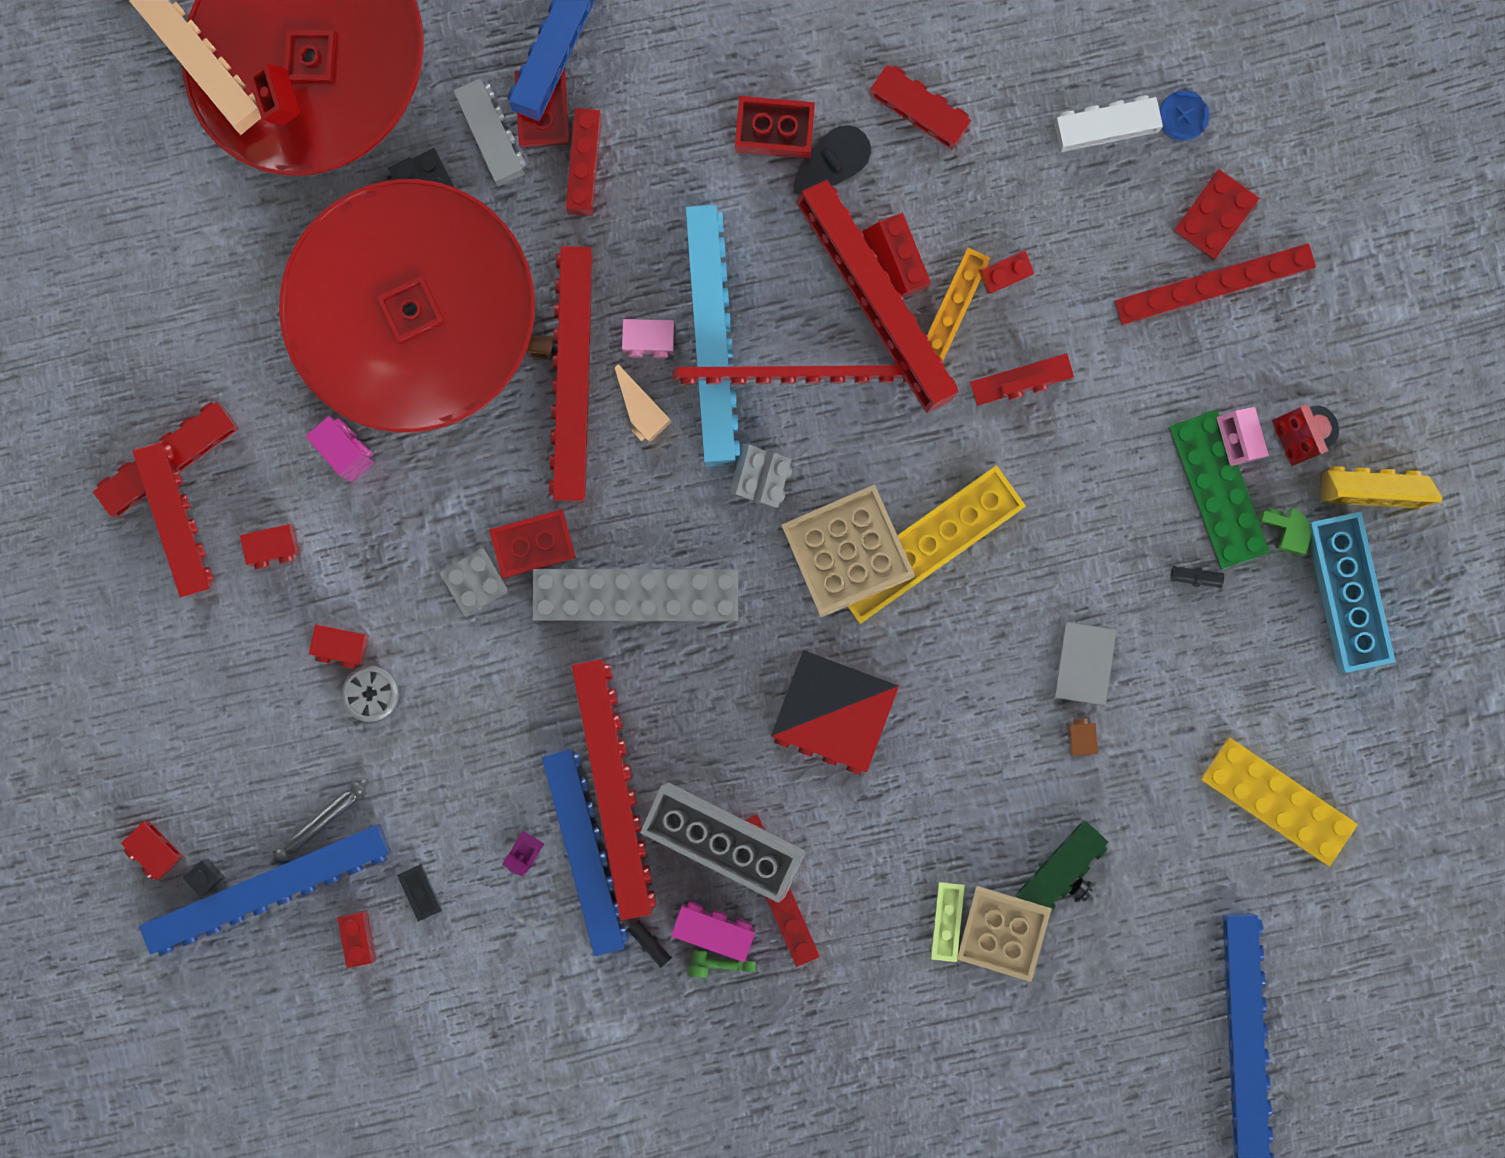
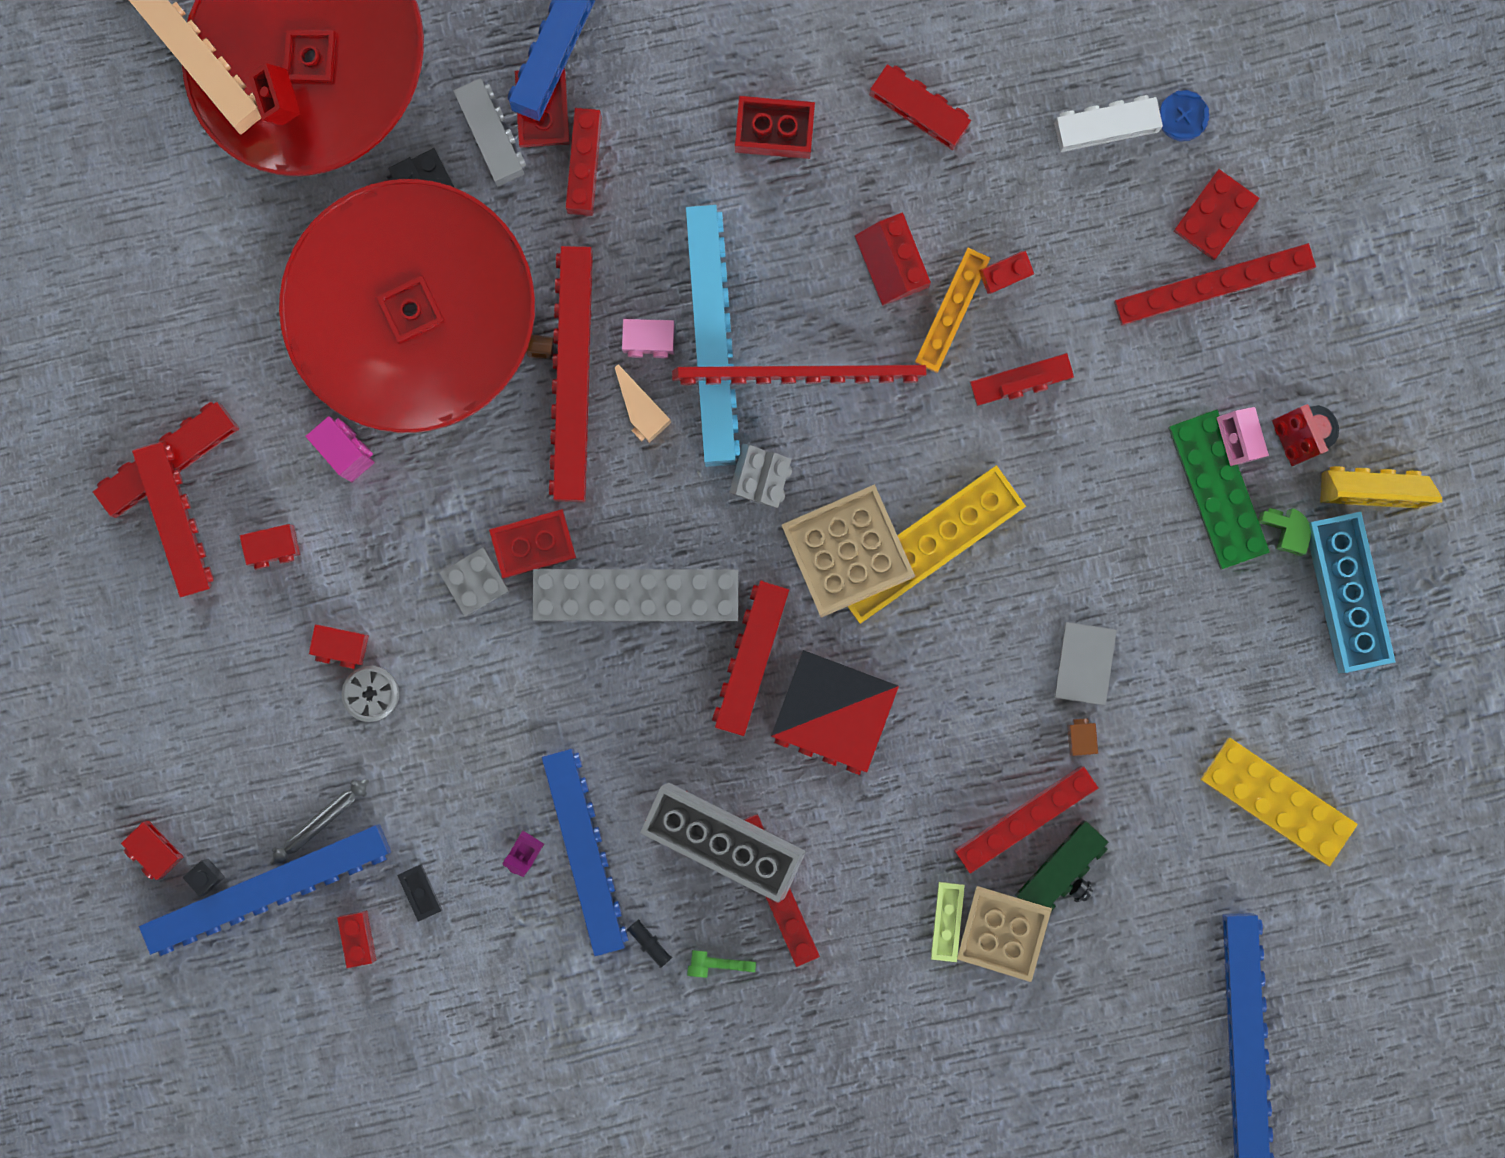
(613, 789): red brick -> none
(714, 931): dark pink brick -> none
(751, 659): none -> red brick
(834, 158): black shield -> none
(877, 296): red brick -> none
(1026, 819): none -> red brick
(1197, 577): black pin -> none

